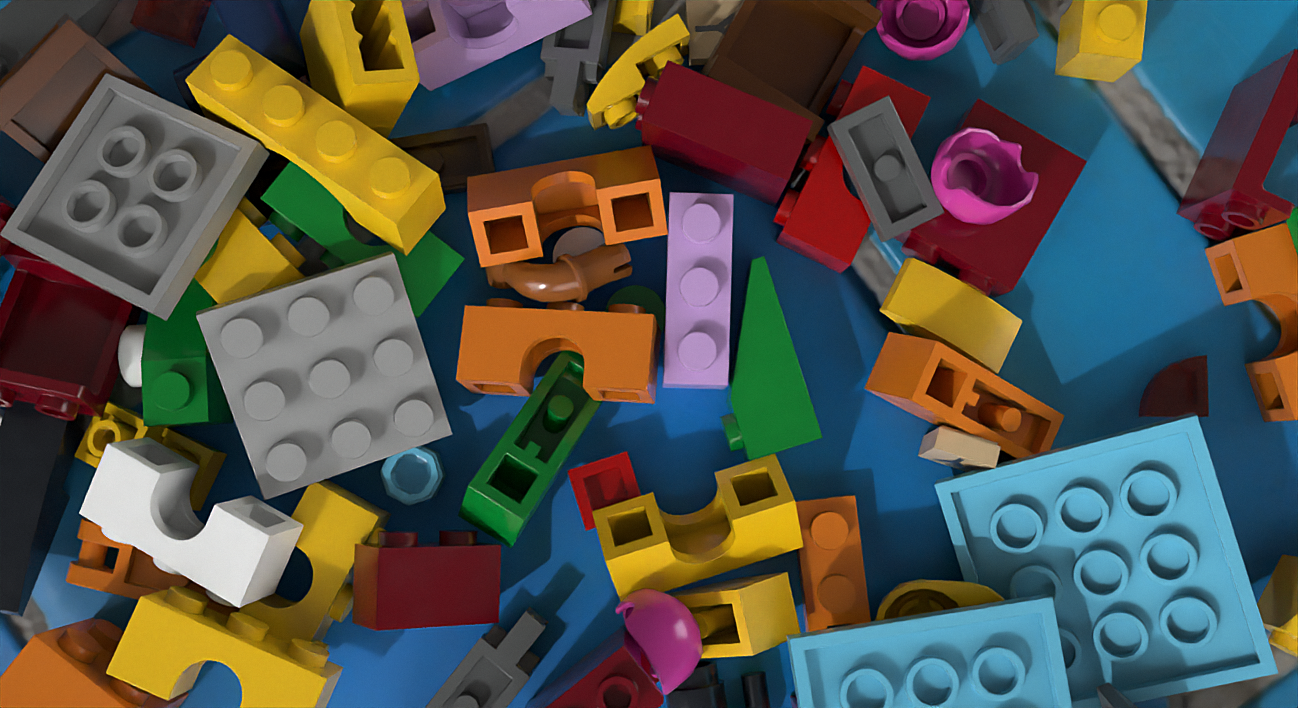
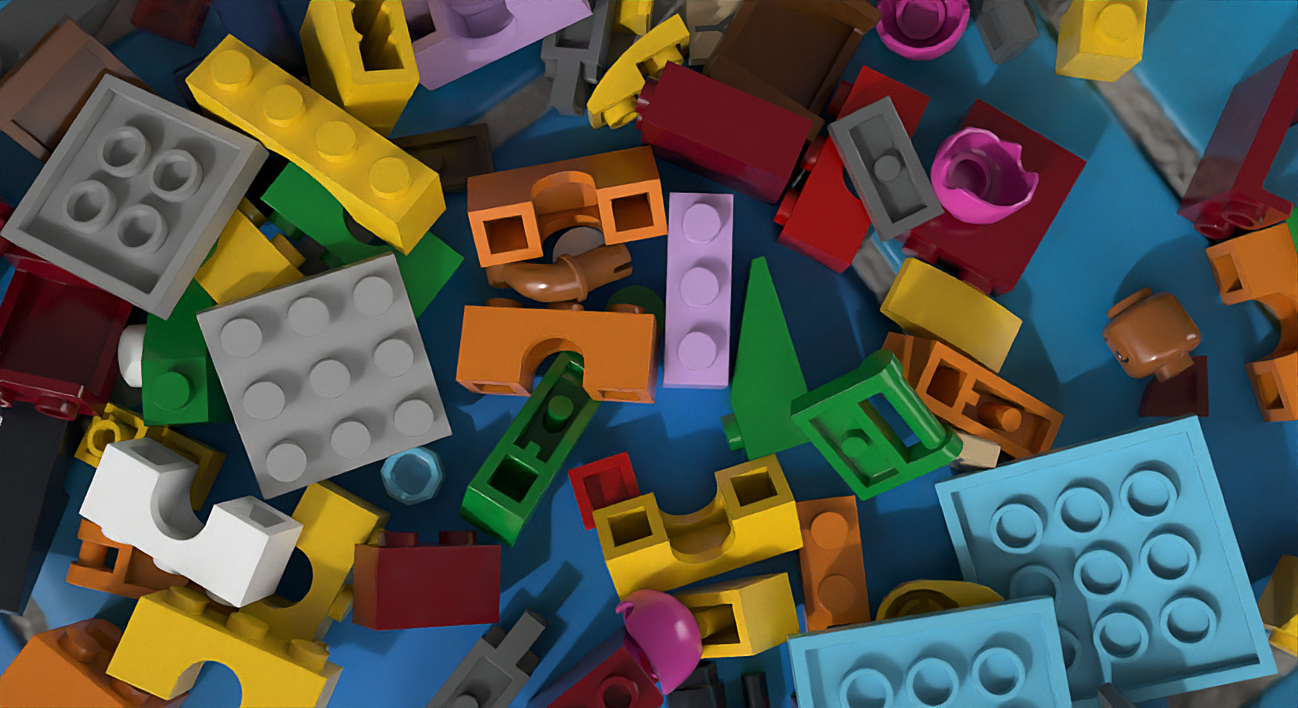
(859, 439): none -> green plate
(1151, 335): none -> dark orange head

